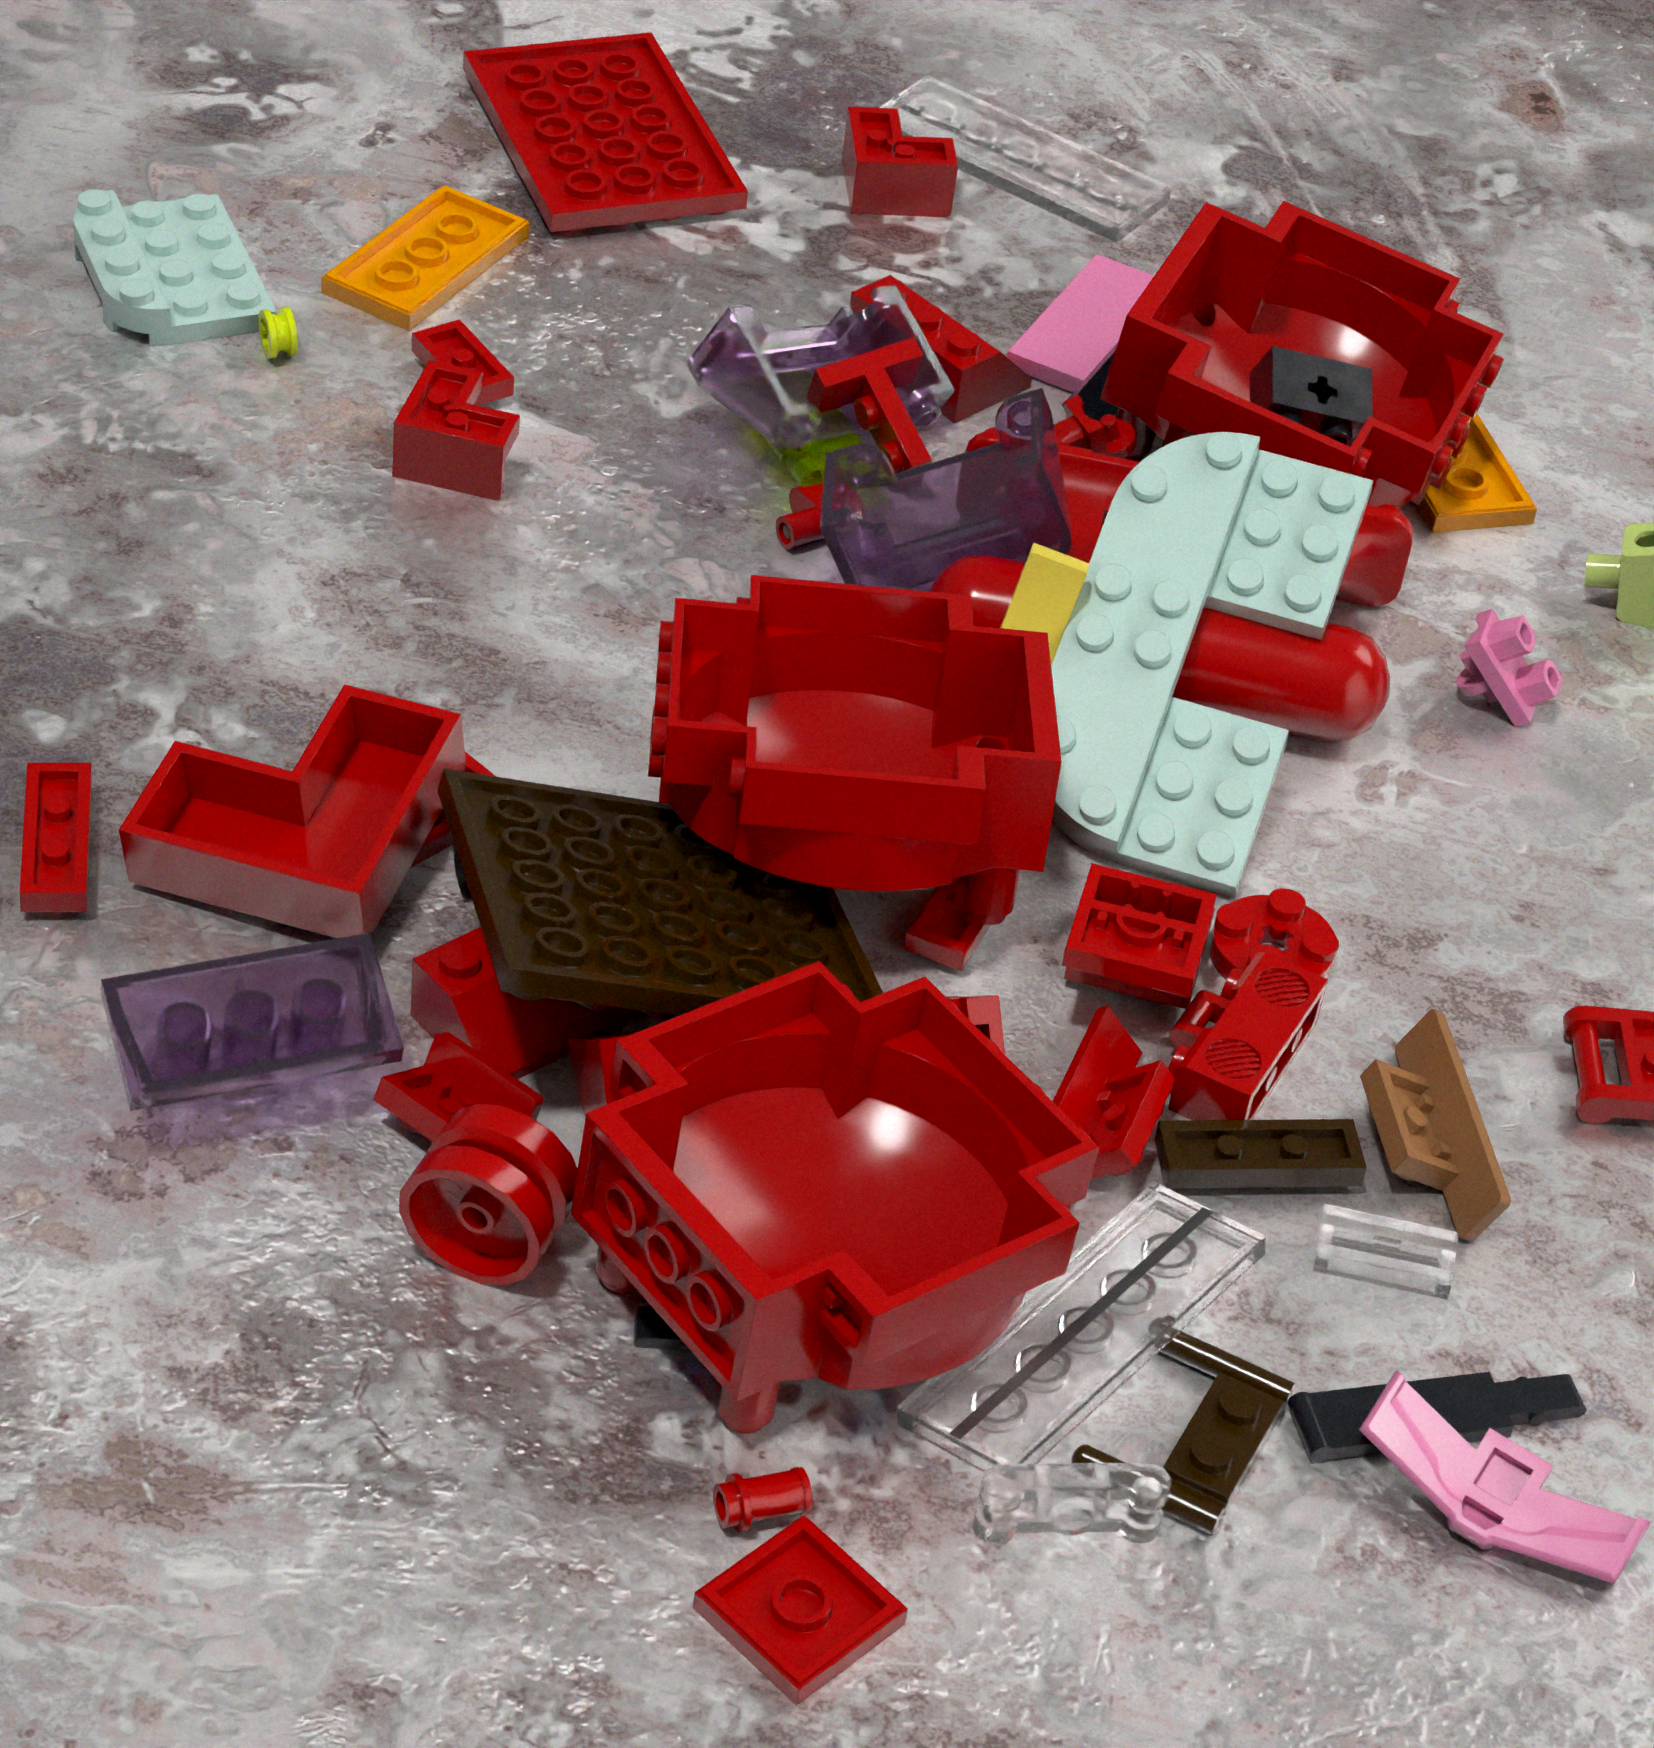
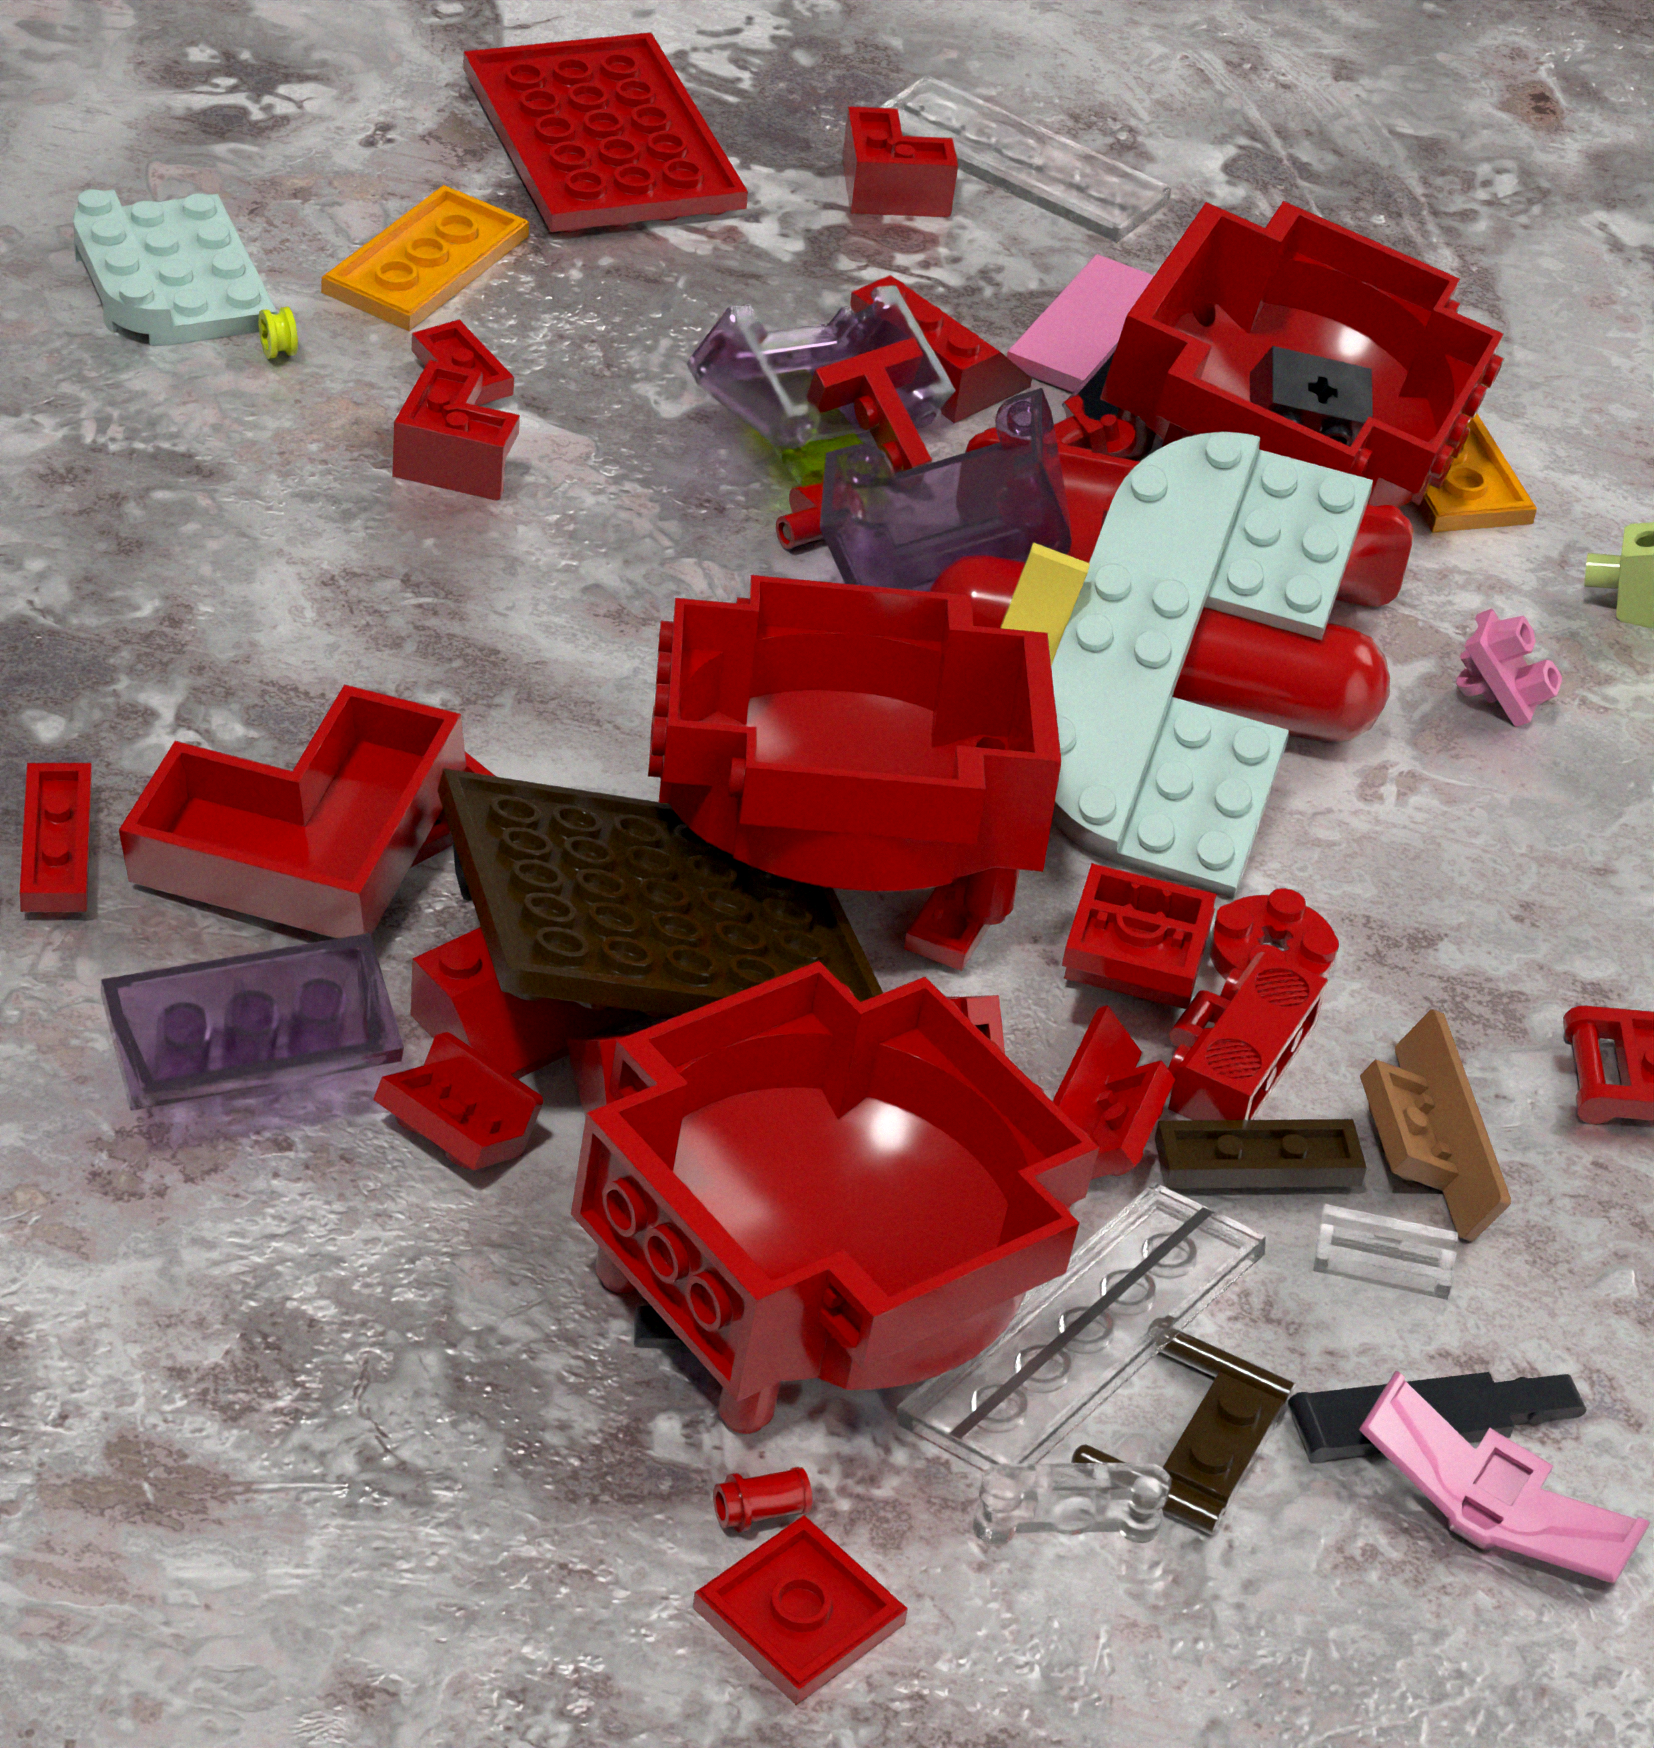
(489, 1194): red wheel -> none

